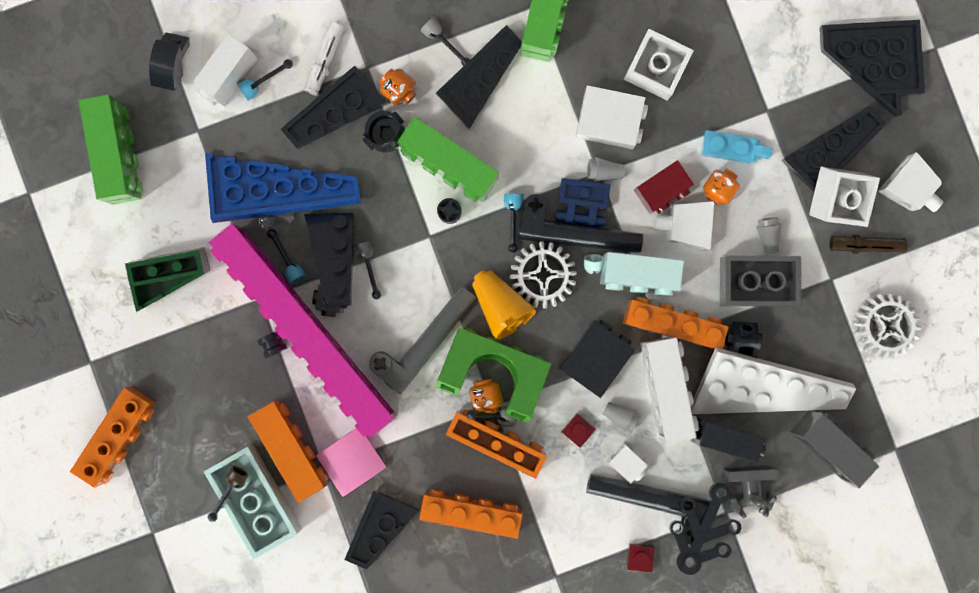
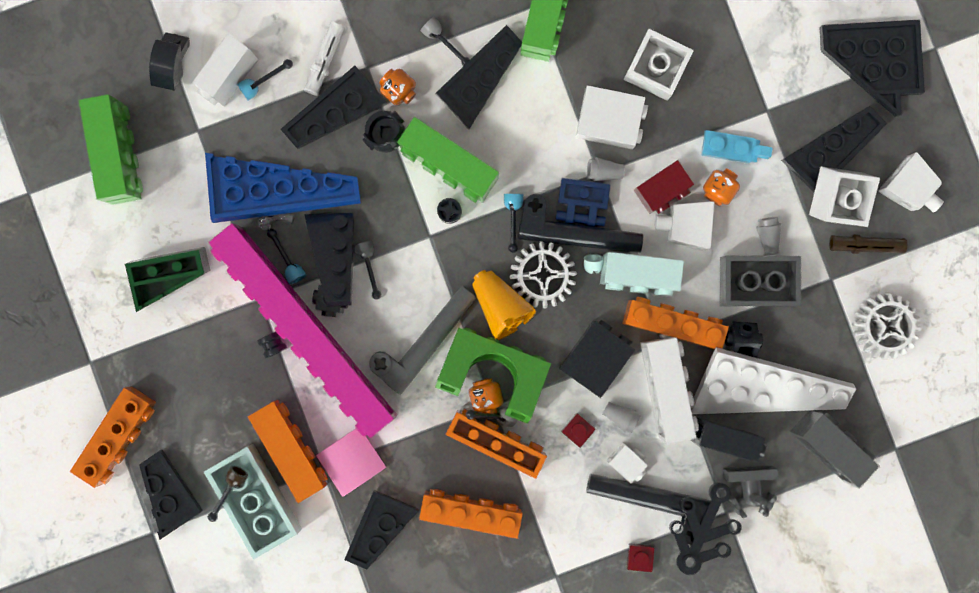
(168, 494): none -> black wing

